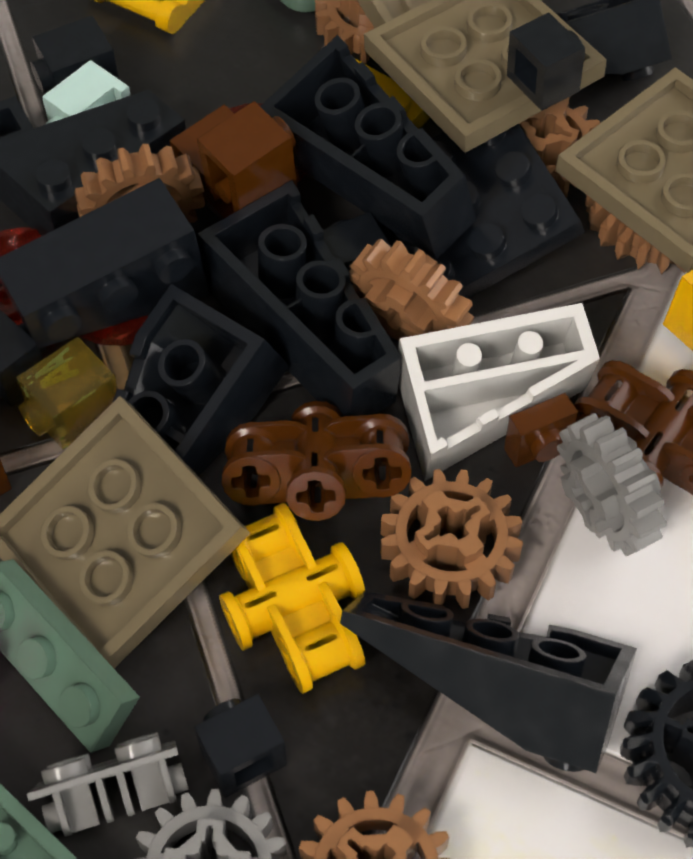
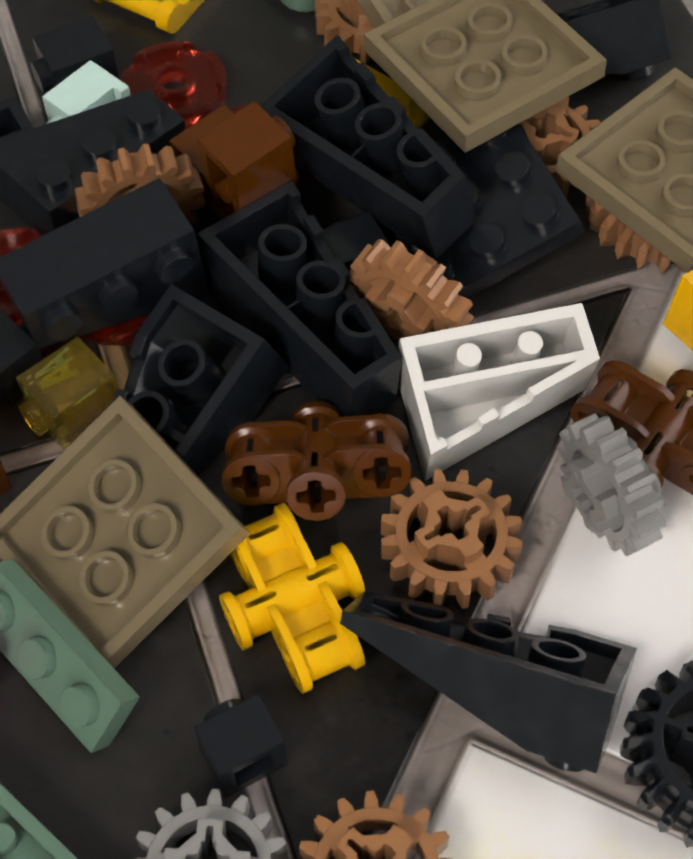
(71, 779): light grey hinge -> none
(180, 62): none -> clear red tile
(536, 430): reddish brown plate -> none
(545, 61): black plate -> none

